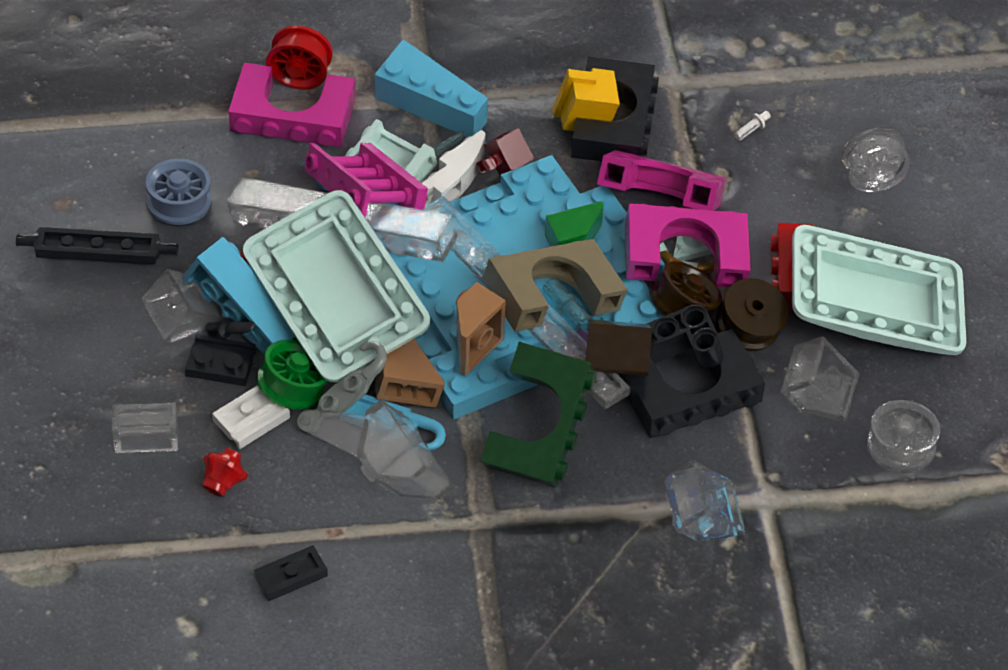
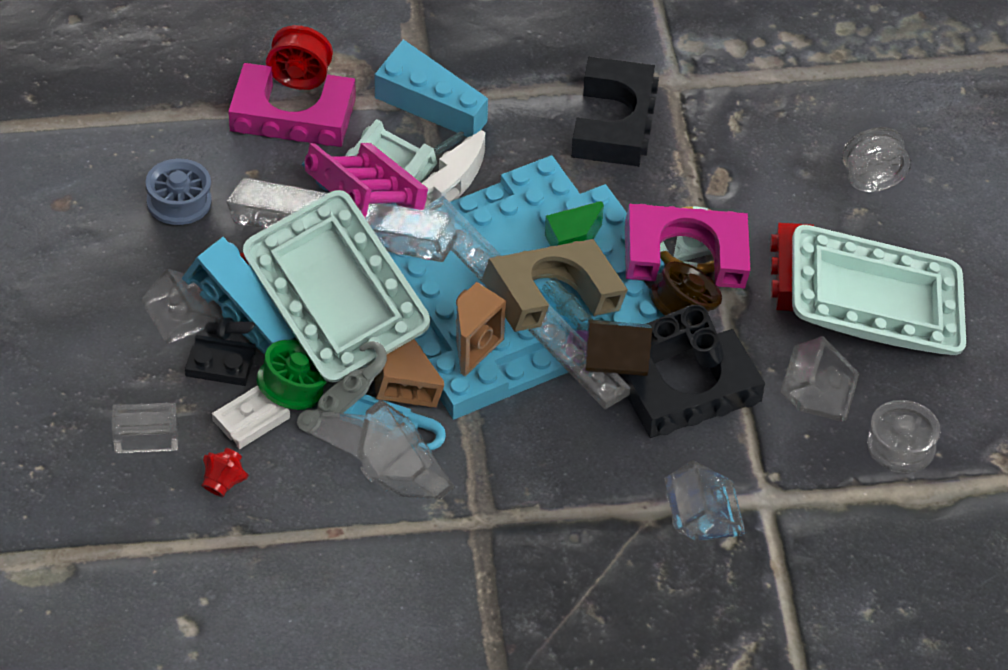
(97, 245): black plate -> none
(291, 573): black plate -> none
(505, 153): brick -> none
(544, 458): dark green arch -> none
(586, 96): yellow plate -> none
(695, 187): dark pink arch -> none
(754, 312): dark brown wheel -> none
(757, 121): white piece -> none

